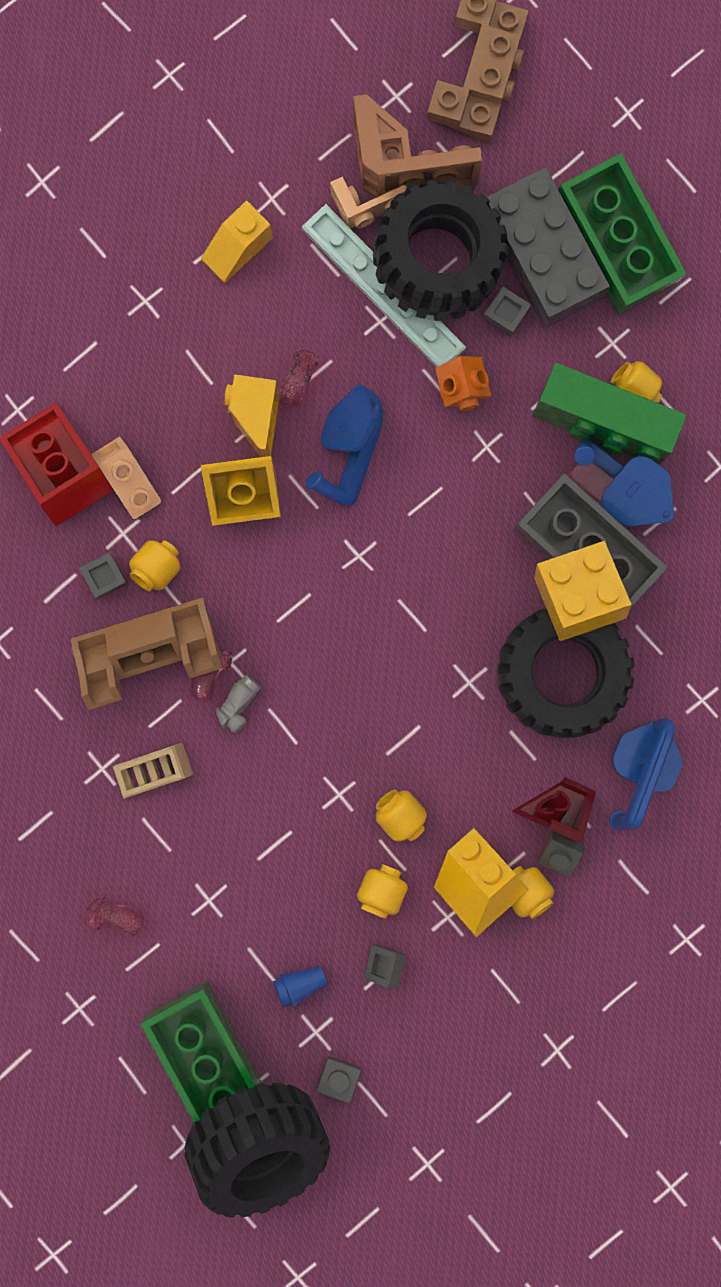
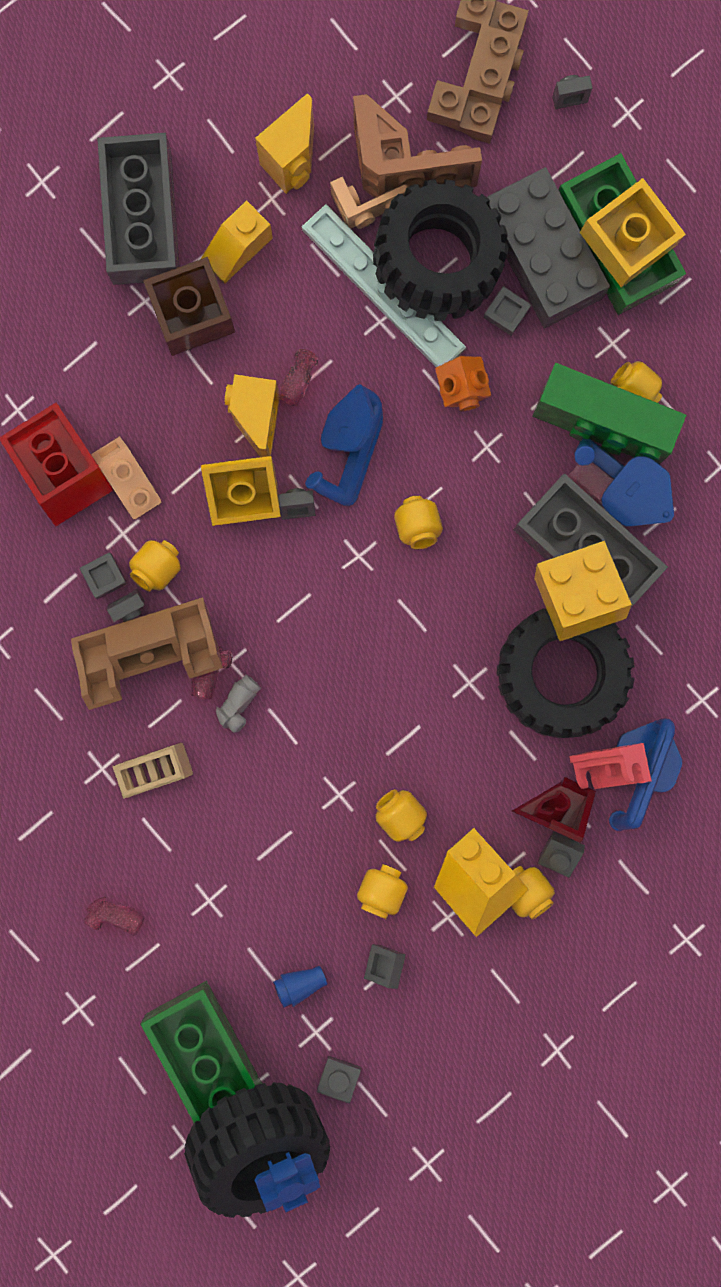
(126, 607): none -> dark grey plate
(138, 206): none -> dark grey brick
(189, 306): none -> reddish brown slope
(287, 146): none -> yellow slope
(287, 1183): none -> blue piece
(296, 504): none -> dark grey plate
(418, 522): none -> yellow head
(572, 91): none -> dark grey plate
(612, 766): none -> coral hinge
(632, 232): none -> yellow brick

